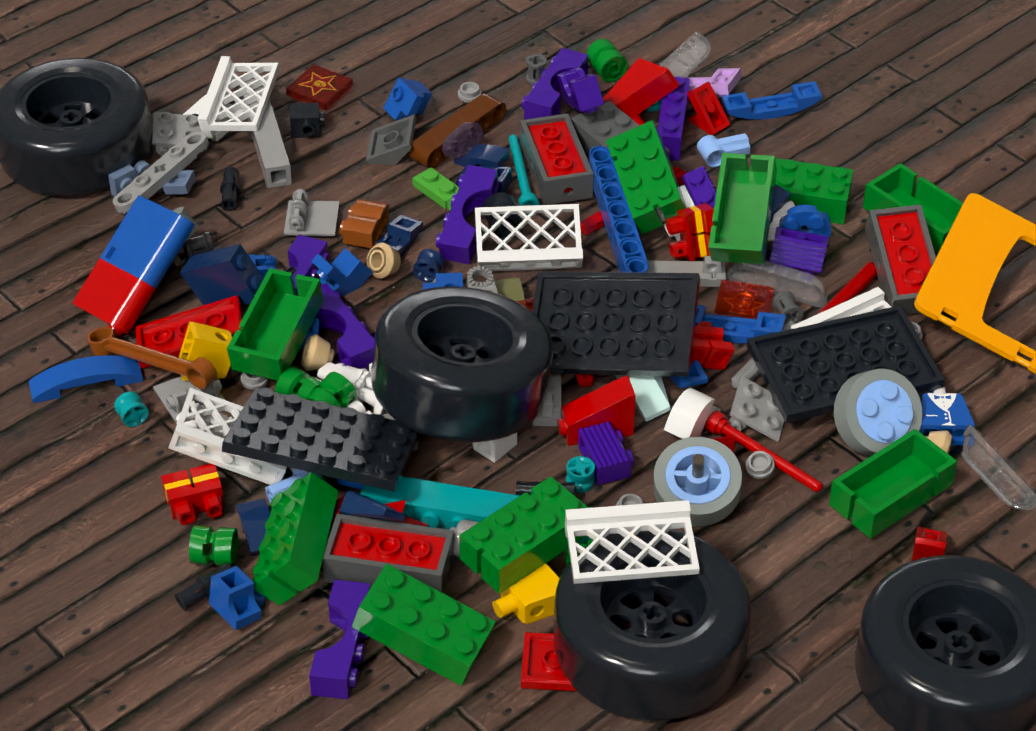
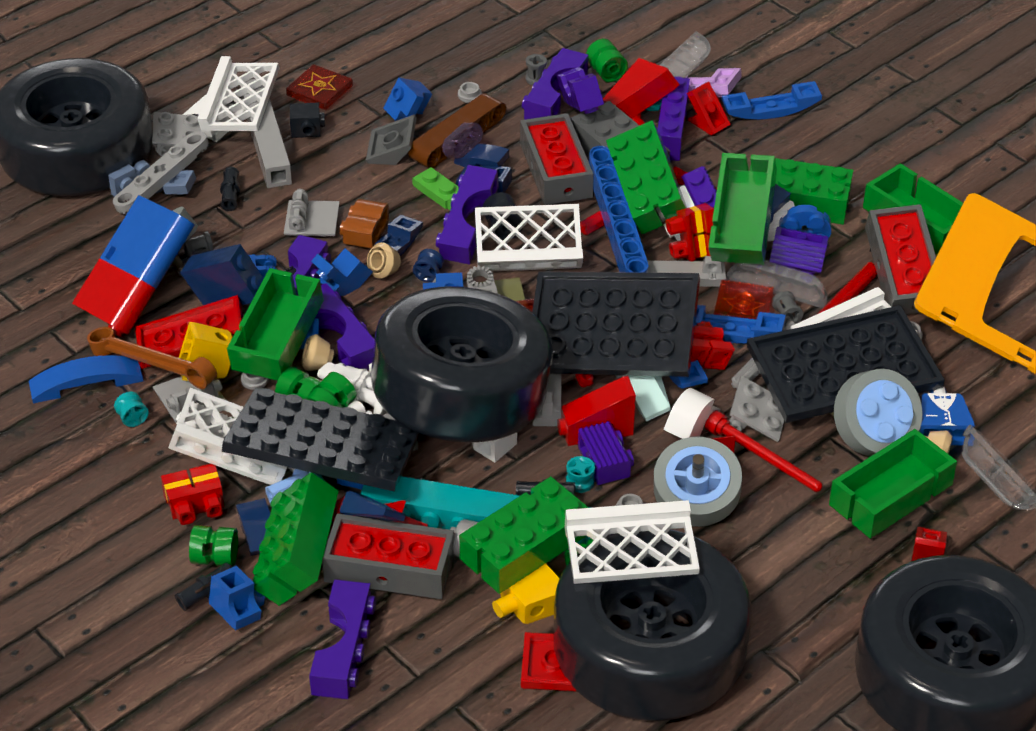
(423, 624): green brick -> none
(527, 198): teal piece -> none
(712, 148): light blue piece -> none
(760, 465): light grey plate -> none

